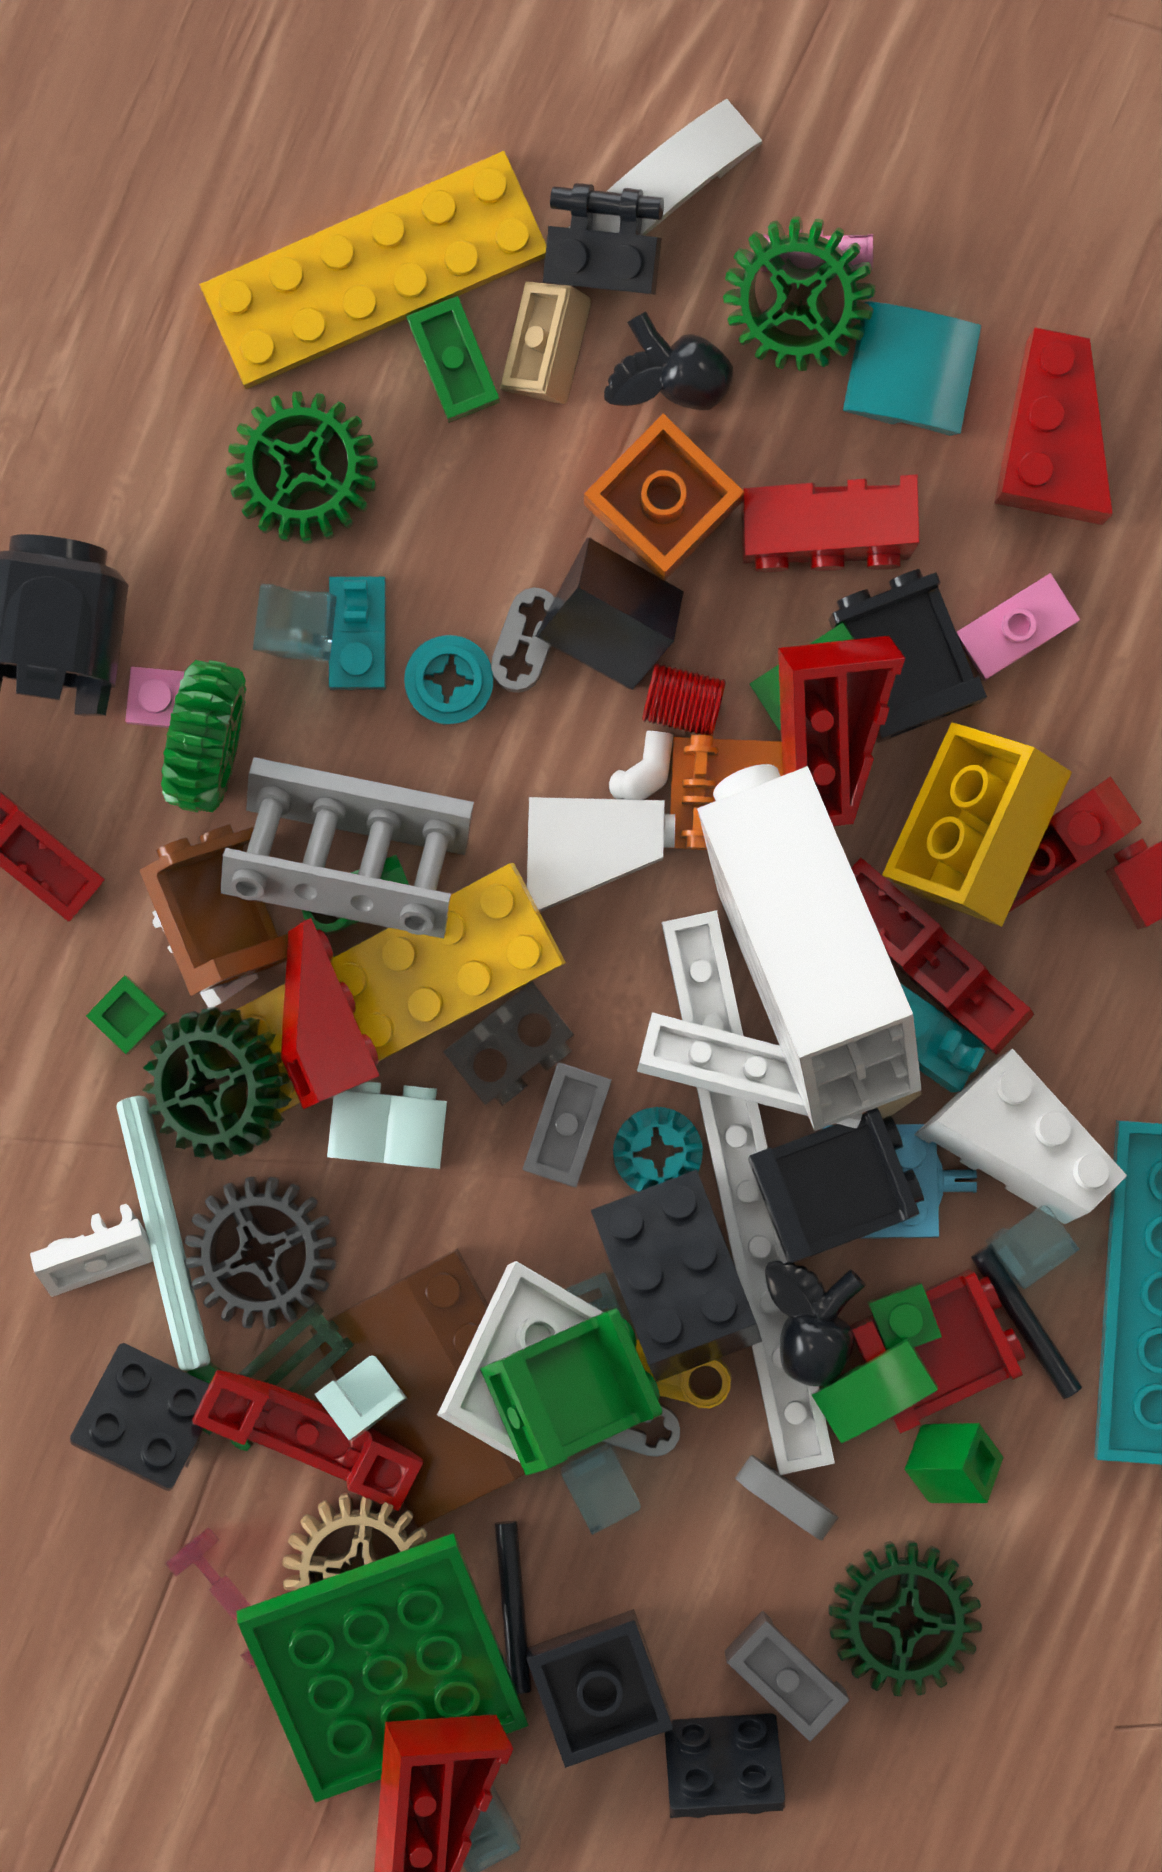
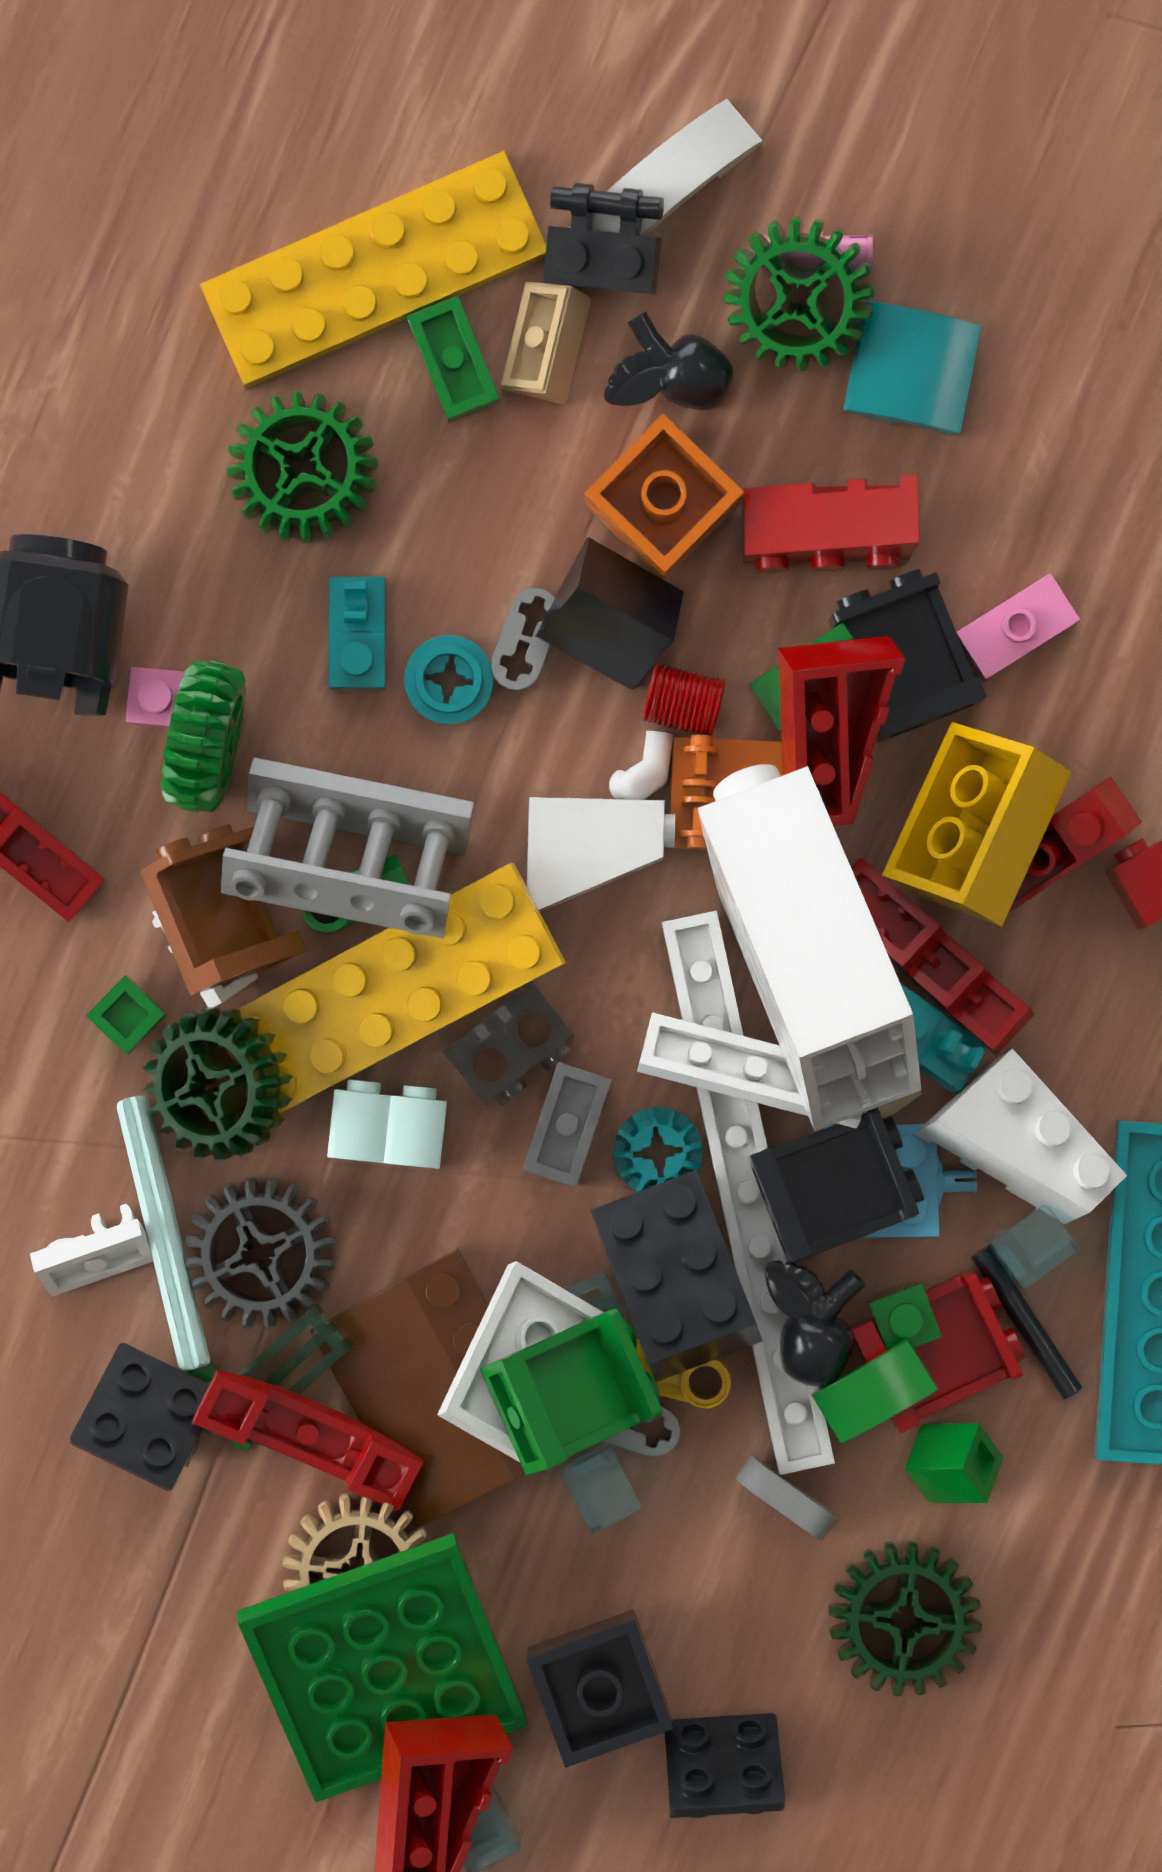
(222, 1588): clear pink wheel -> none
(294, 623): clear light blue panel -> none
(319, 1032): red slope -> none
(361, 1397): light aqua panel -> none
(513, 1604): black bar -> none
(785, 1677): flat silver panel -> none
(1055, 433): red wedge -> none

